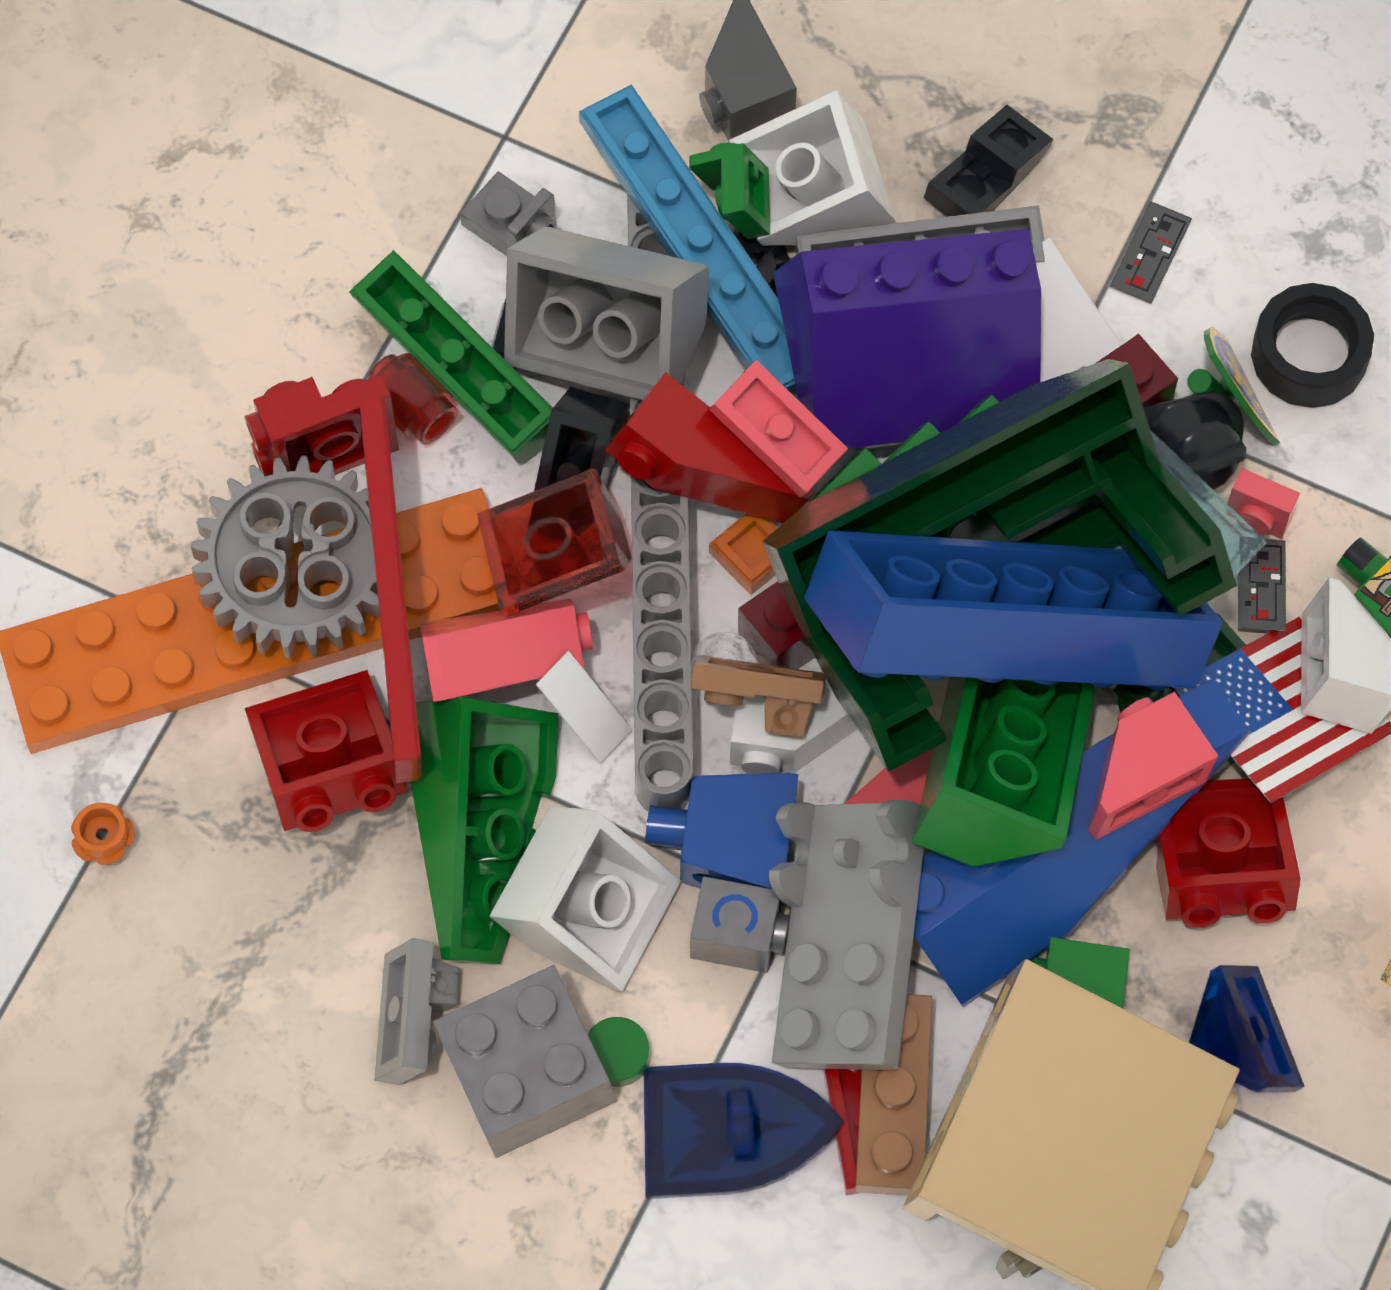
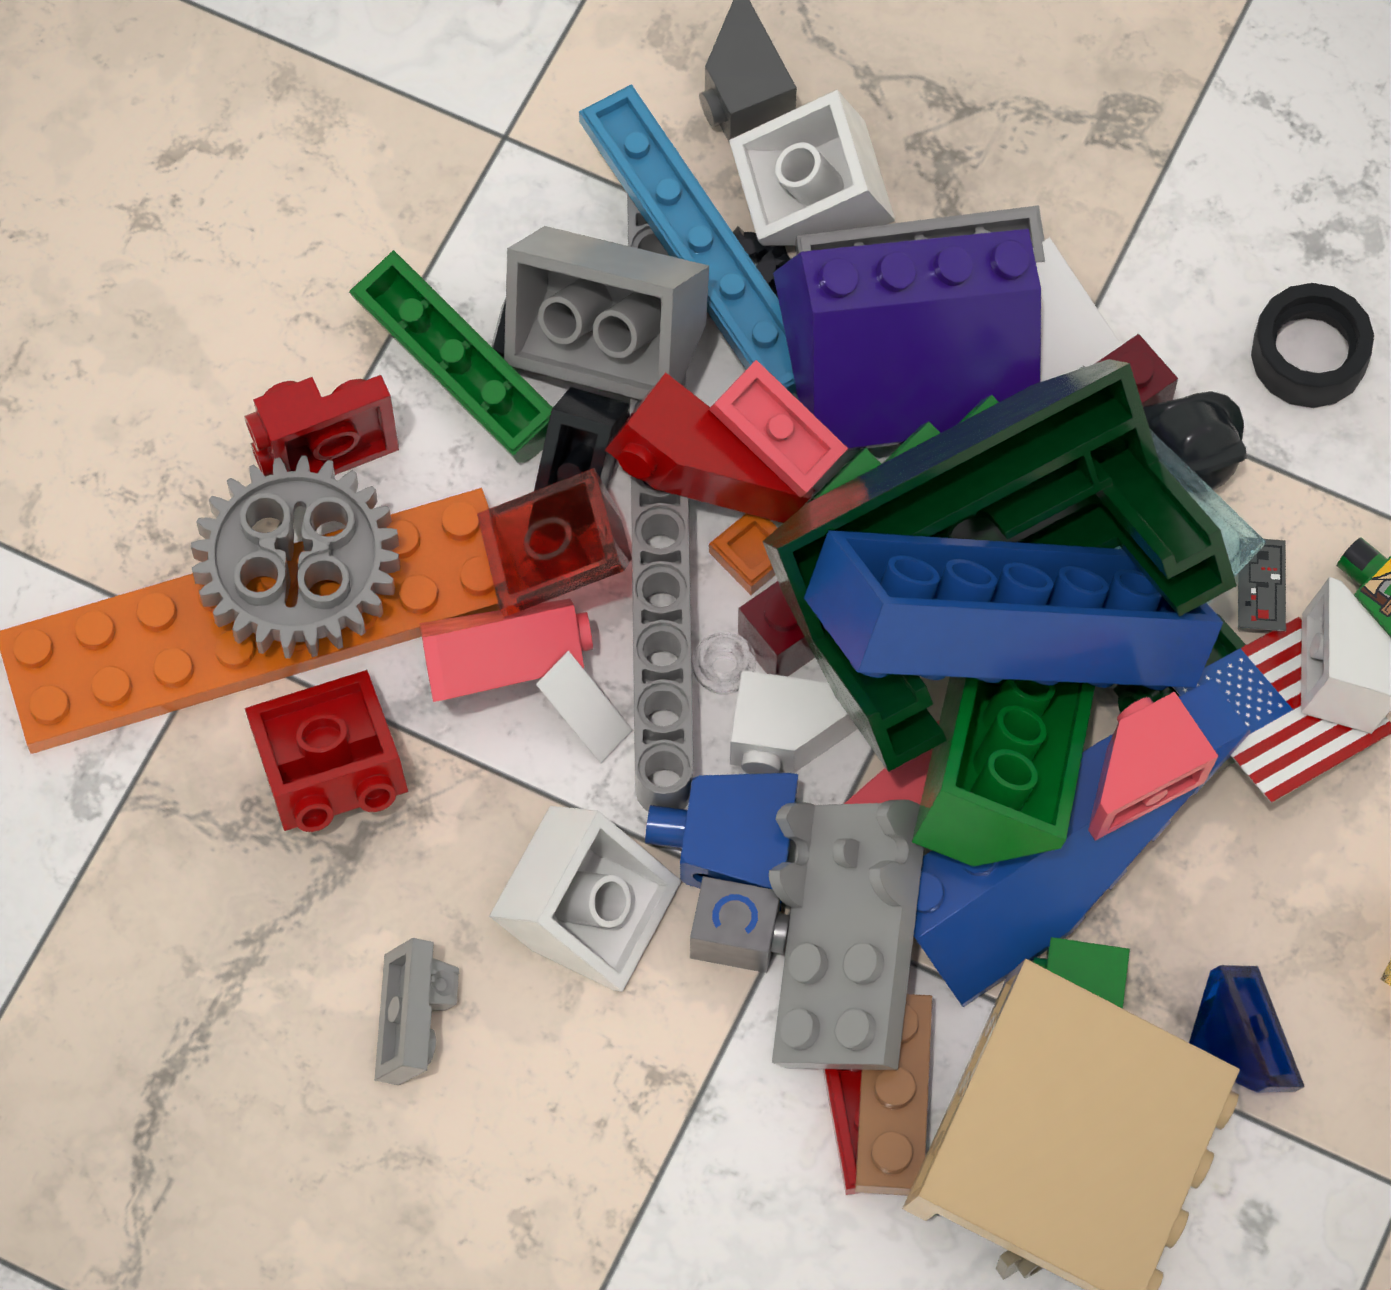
(96, 818): orange plate -> none
(390, 590): red tile -> none
(418, 399): clear red brick -> none
(477, 811): green wedge -> none
(507, 212): flat silver bracket -> none
(525, 1061): flat silver brick -> none
(621, 1049): green tile -> none
(728, 1128): clear blue shield -> none
(738, 184): green bracket -> none
(786, 691): medium nougat hinge -> none
(991, 166): black slope -> none
(1150, 252): dark grey sticker -> none
(1228, 856): red plate -> none
(1233, 382): shield -> none
(1263, 503): coral plate -> none

